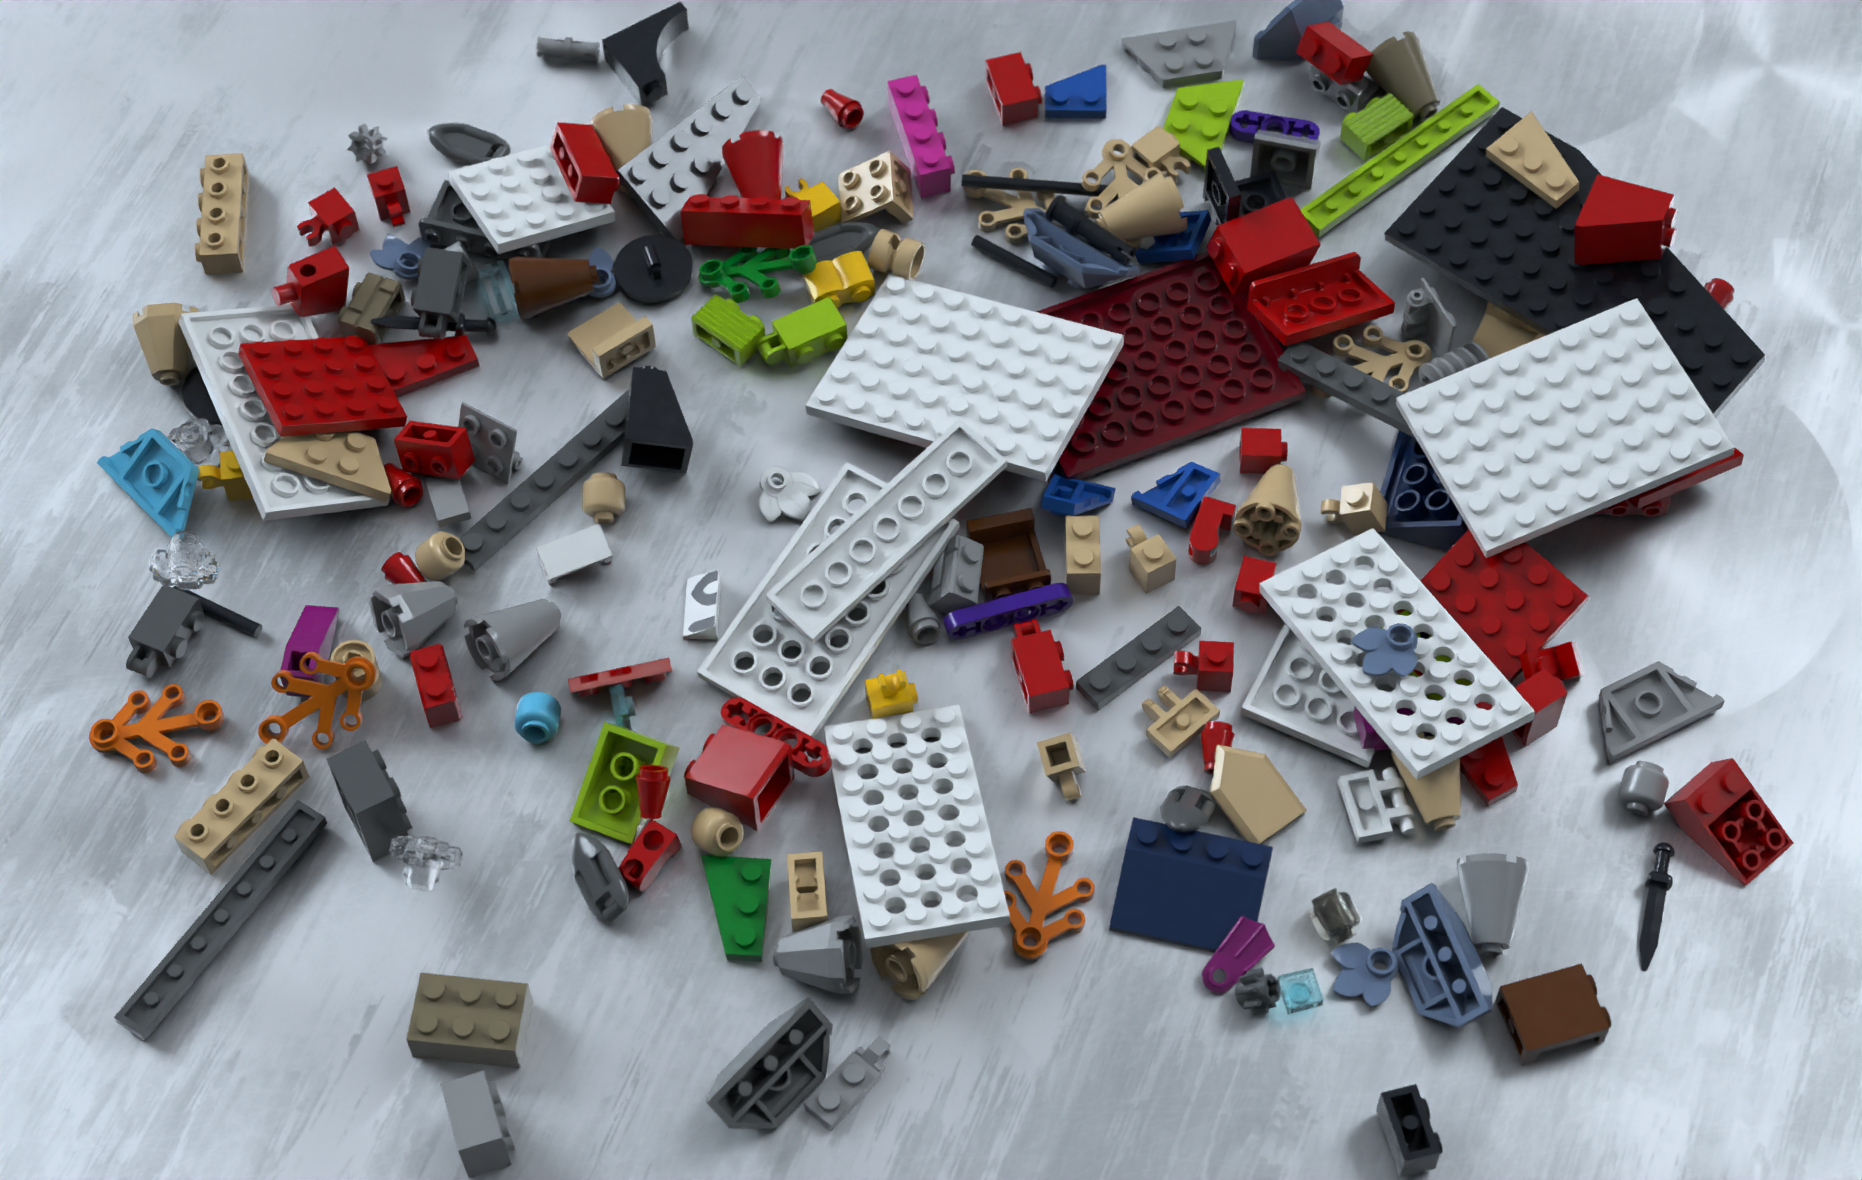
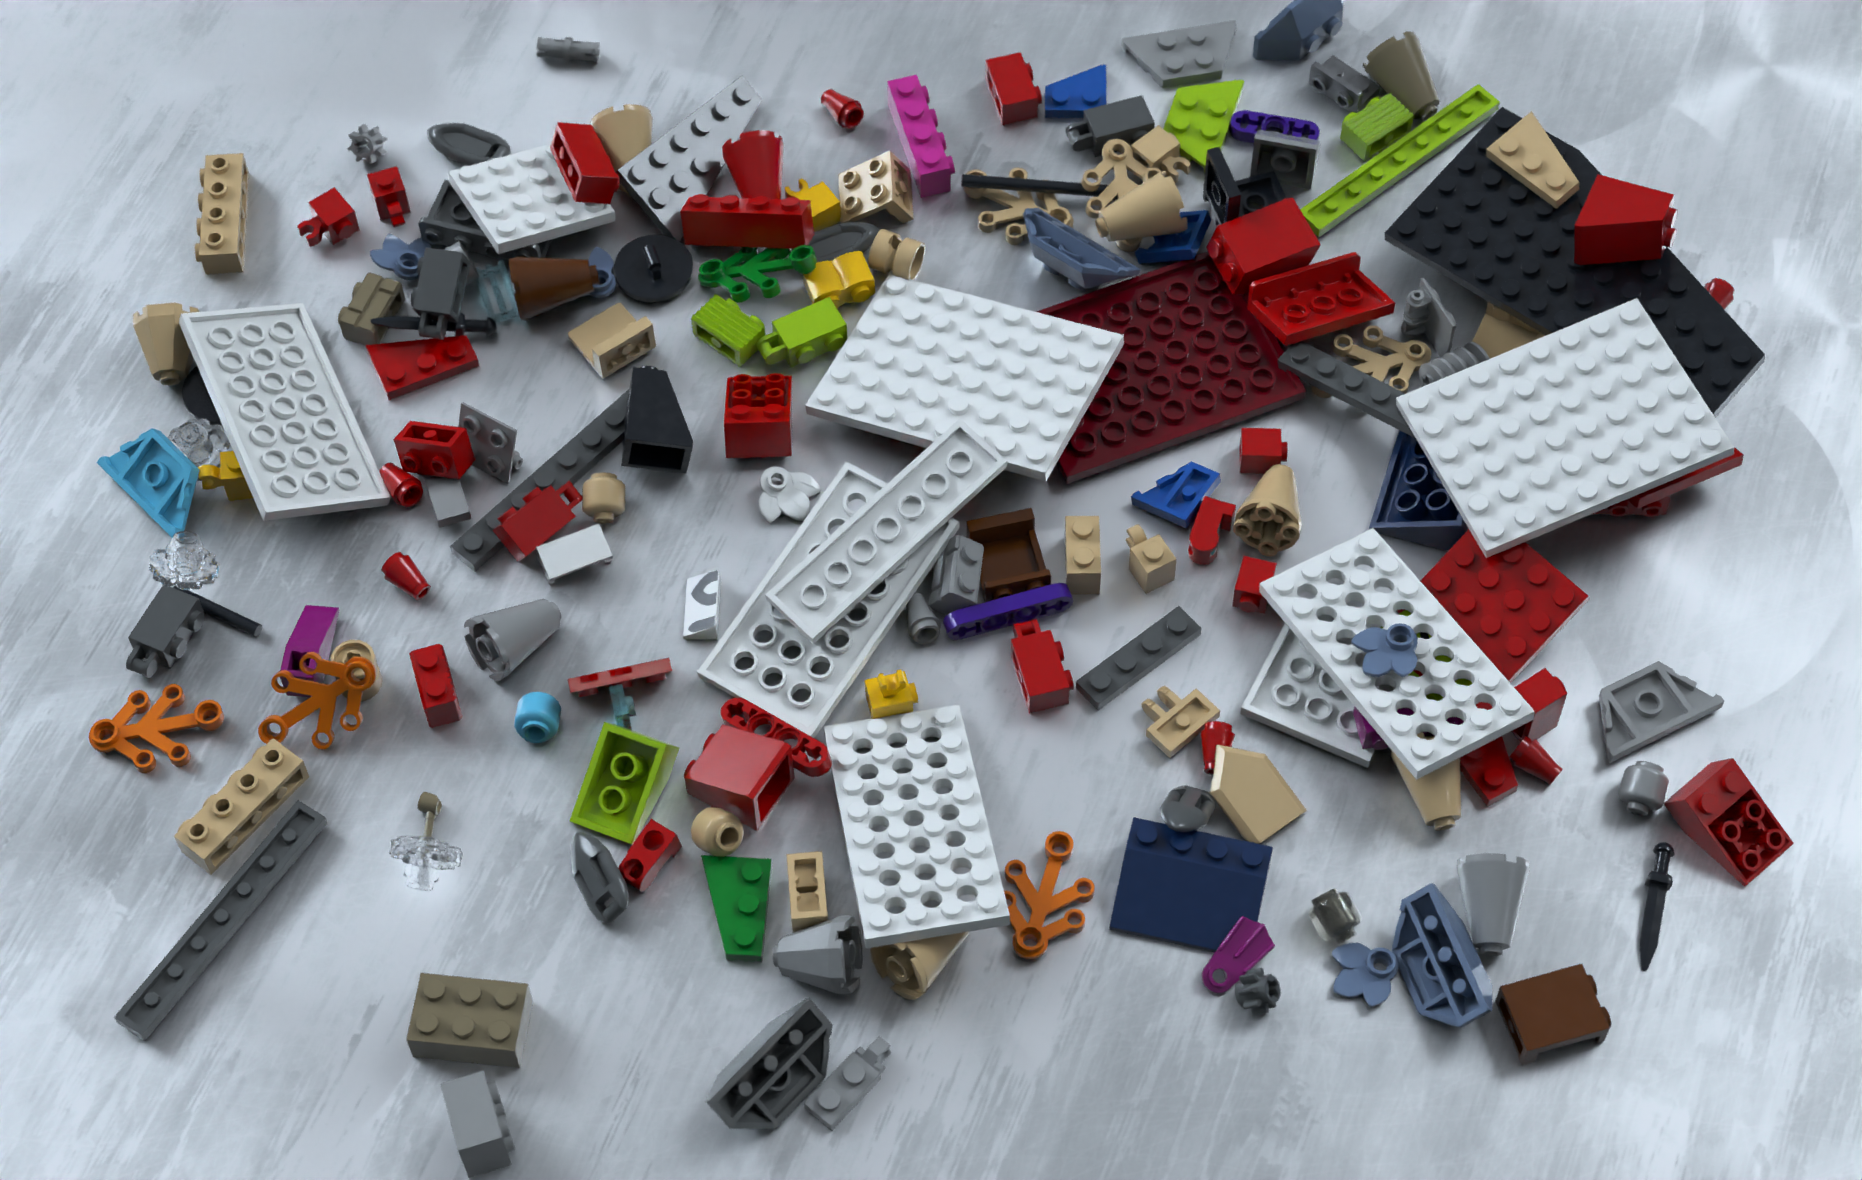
(315, 284): red torso -> none
(321, 385): red plate -> none
(336, 458): tan wing -> none
(370, 797): dark grey brick -> none
(411, 613): light grey cone -> none
(432, 806): none -> dark tan hand
(440, 556): tan head -> none
(537, 519): none -> red brick
(638, 51): black arch -> none
(652, 790): red cone -> none
(758, 416): none -> red slope
(1014, 261): black bar -> none
(1062, 762): tan brick -> none
(1074, 496): blue wing -> none
(1078, 223): black pin -> none
(1117, 120): none -> dark grey brick
(1211, 665): red brick -> none
(1300, 990): clear light blue plate -> none
(1334, 53): red brick -> none
(1360, 508): tan brick -> none
(1366, 806): white plate -> none
(1408, 1130): black brick -> none
(1535, 760): none -> red cone
(1559, 660): red slope -> none

